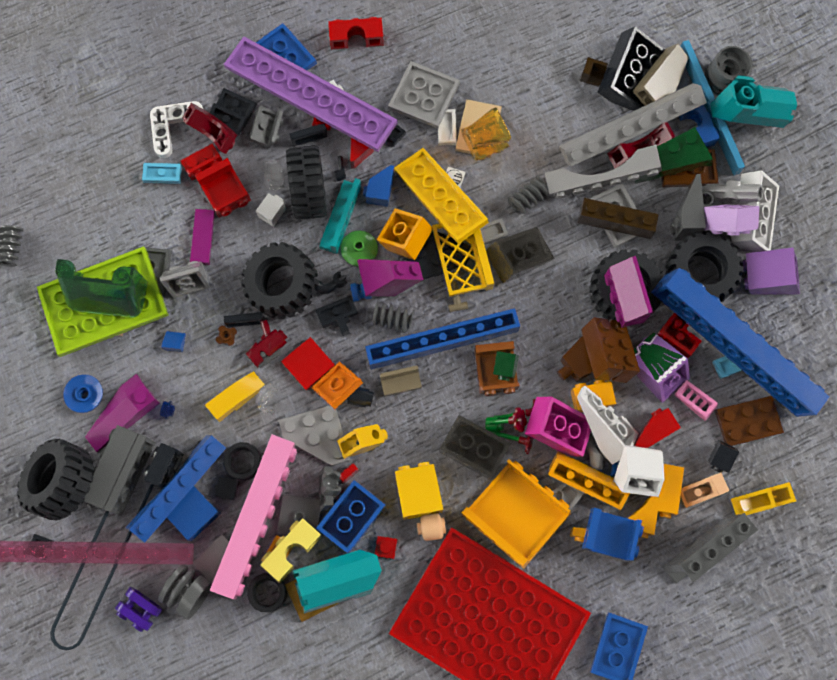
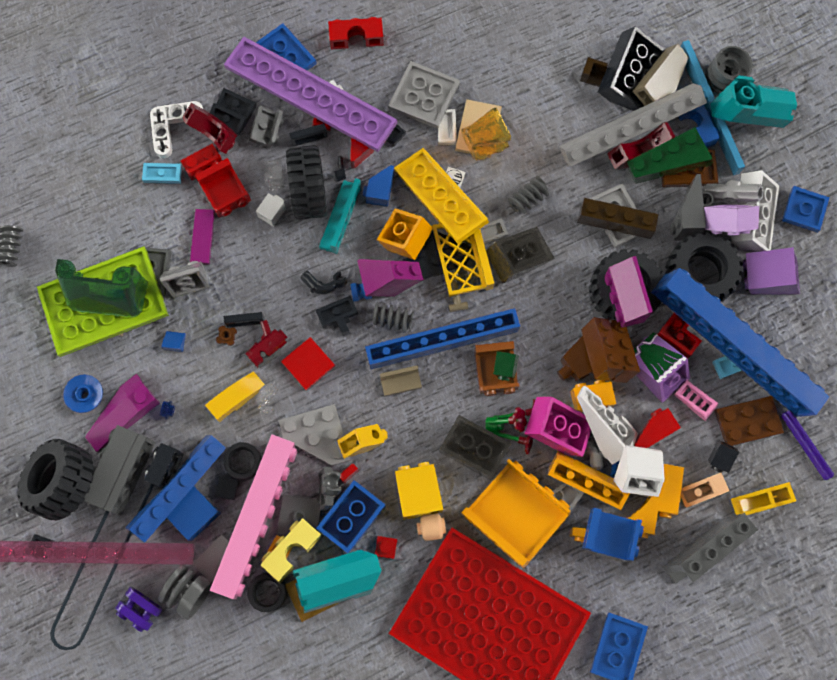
(264, 264): black tyre -> none
(337, 385): orange tile -> none
(352, 254): bright green dish -> none
(361, 397): black brick -> none
(643, 162): light grey arch -> none
(805, 209): none -> blue plate
(807, 445): none -> dark purple axle

